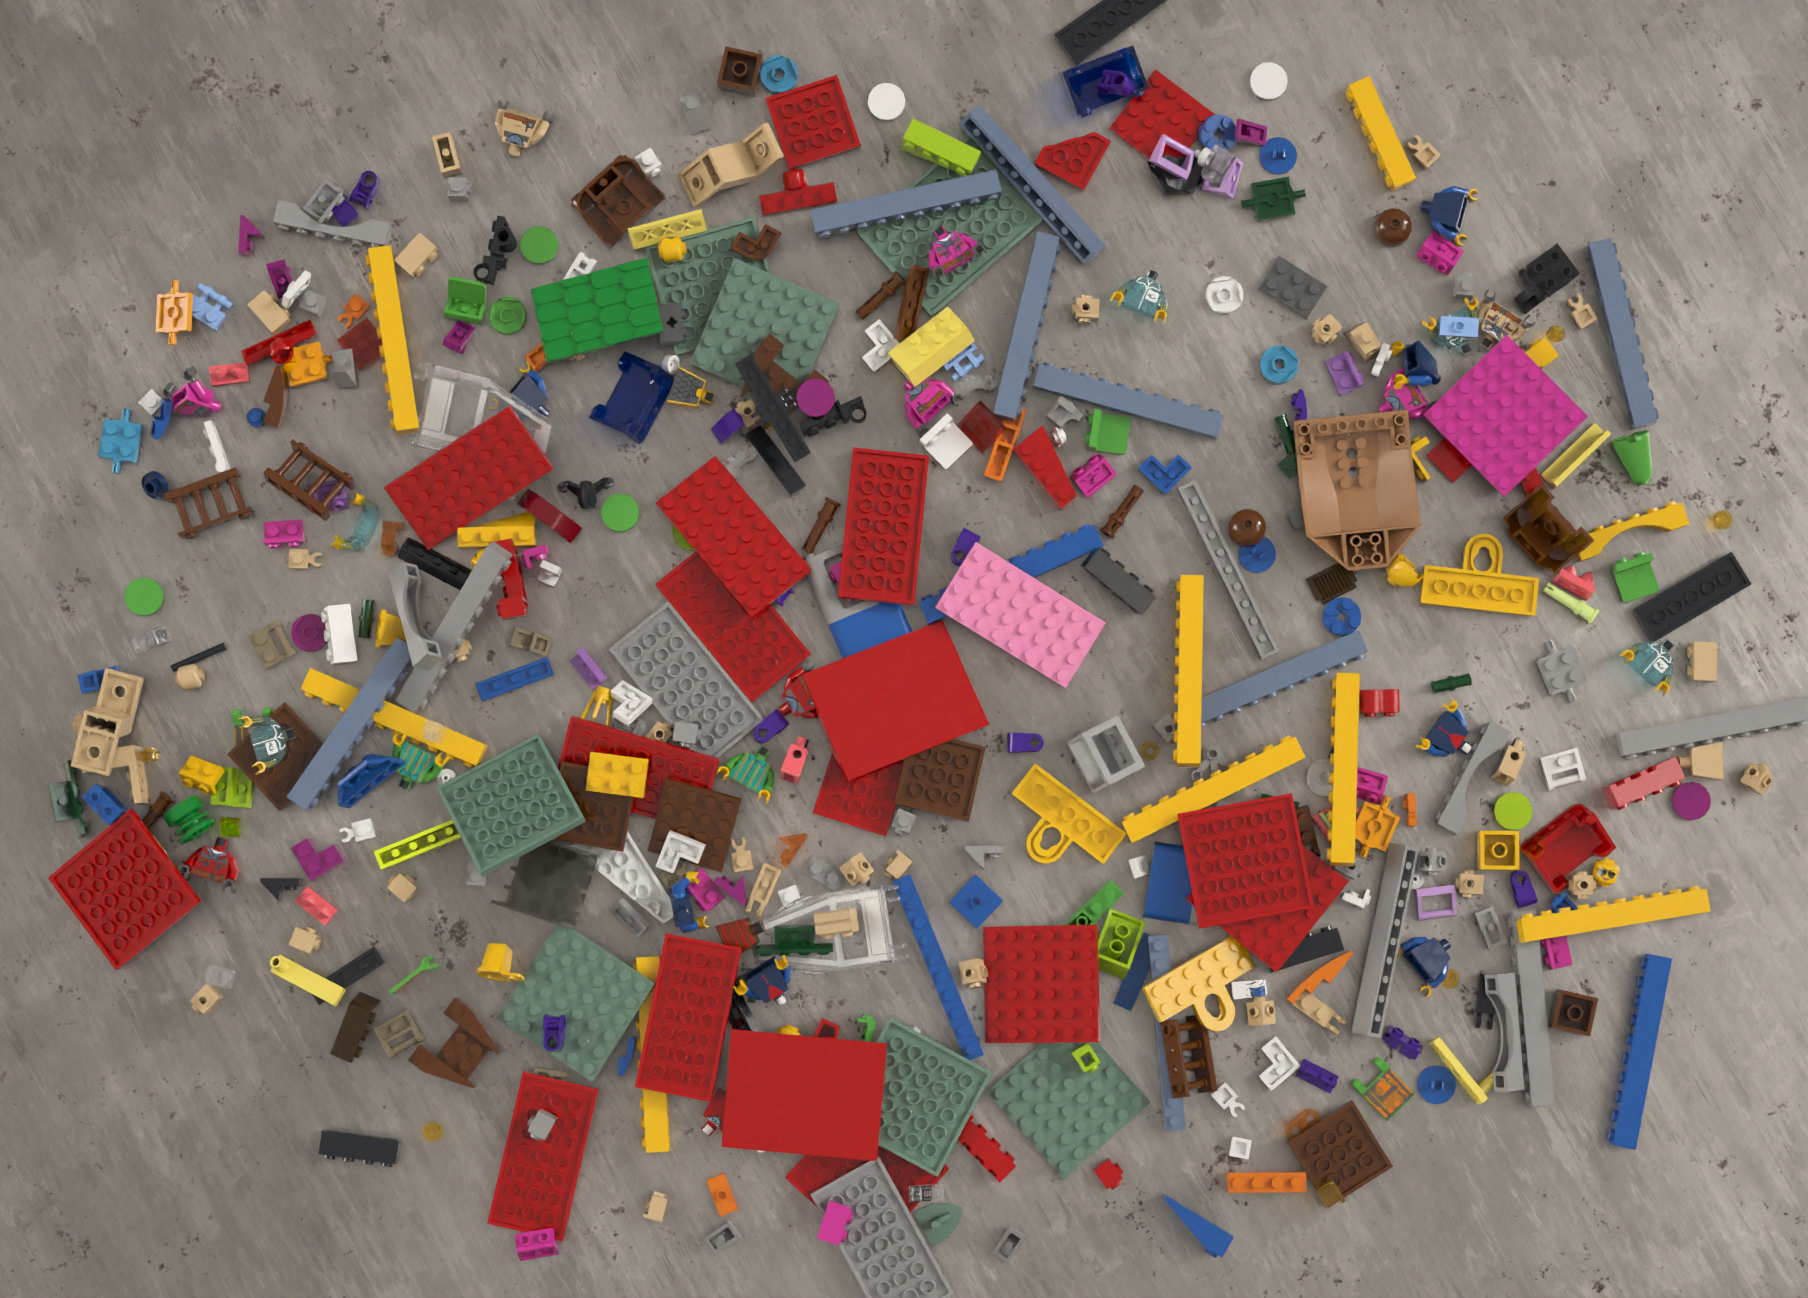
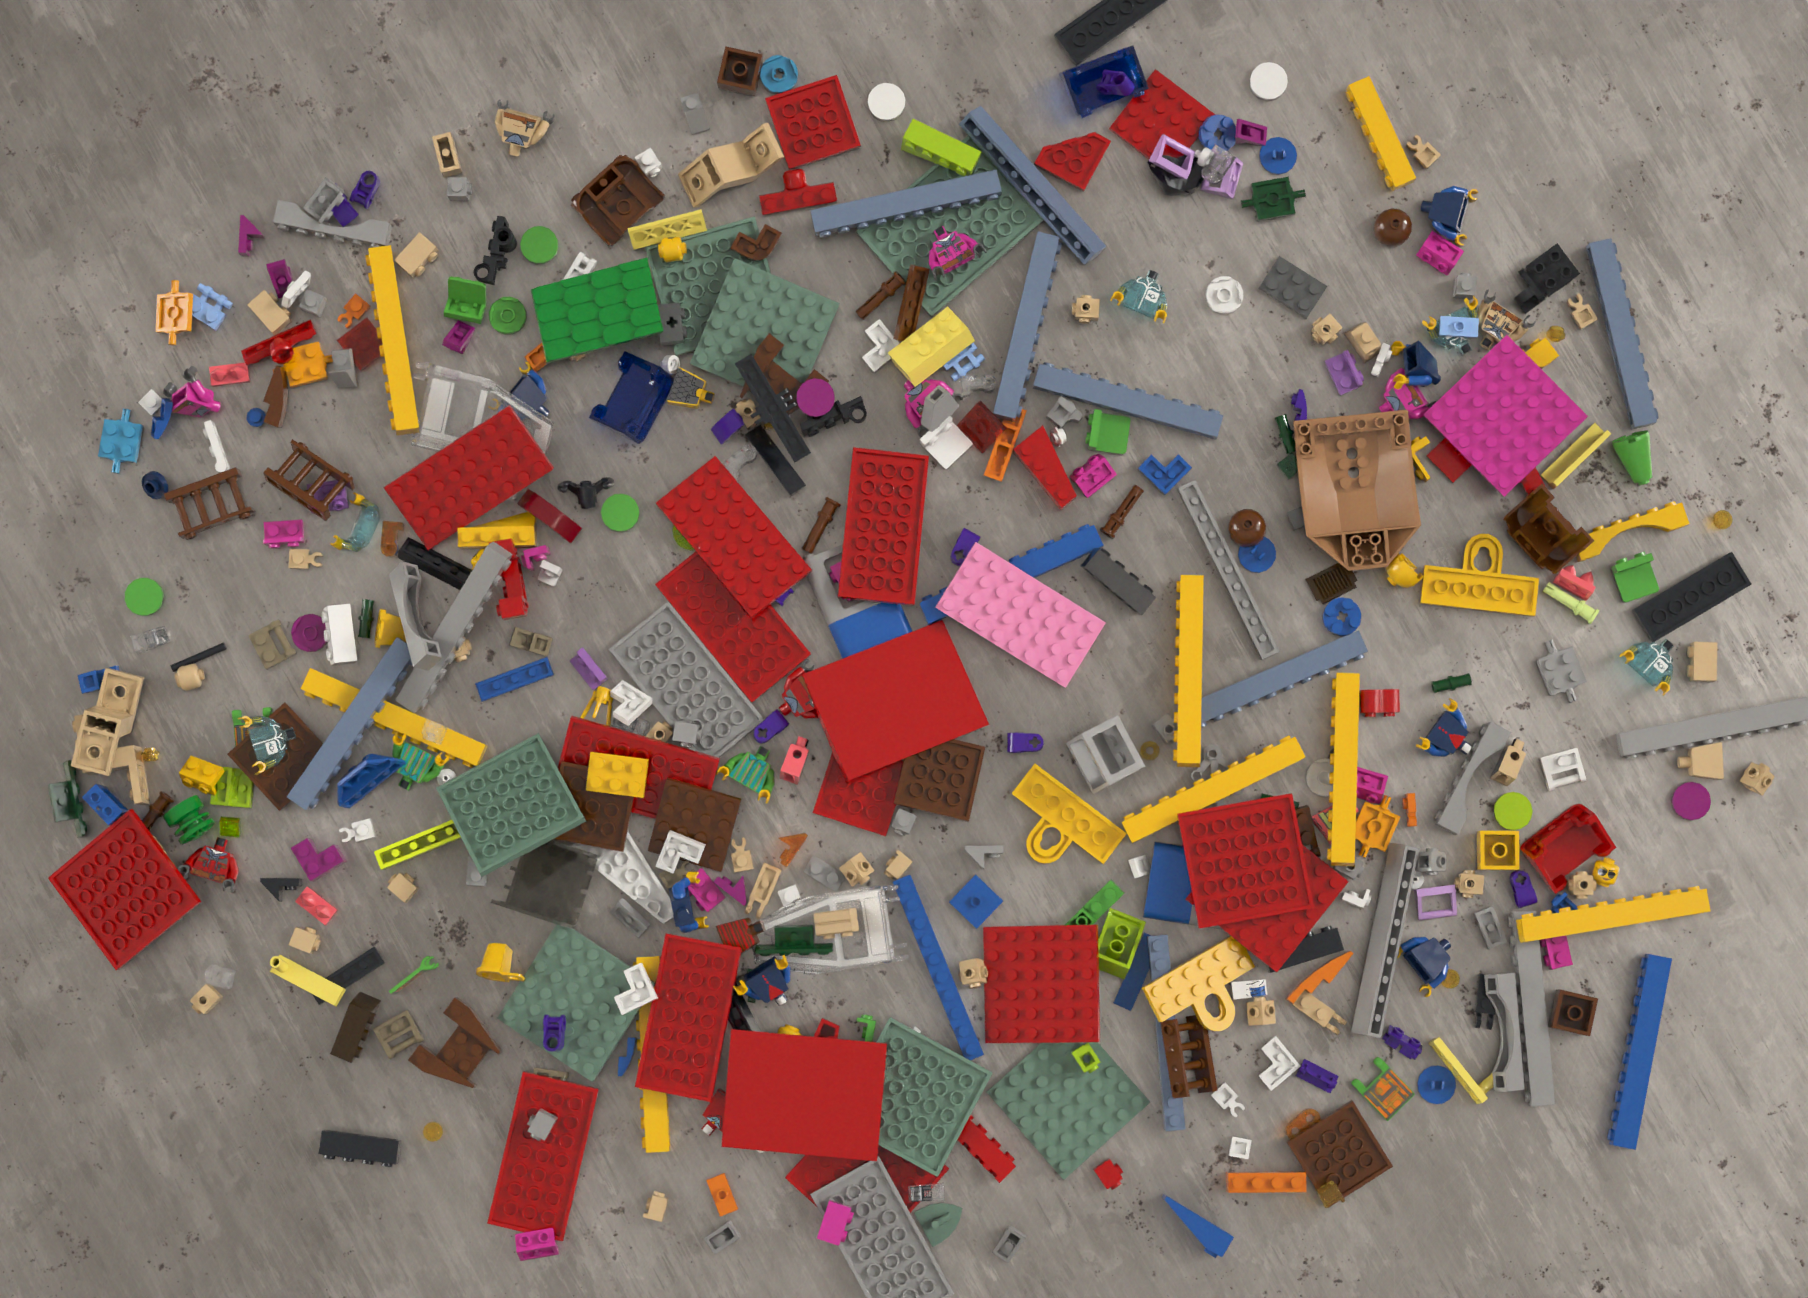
(640, 992): none -> white plate
(937, 408): none -> light grey slope
(1279, 375): dark azure plate -> none
(1643, 783): wedge -> none

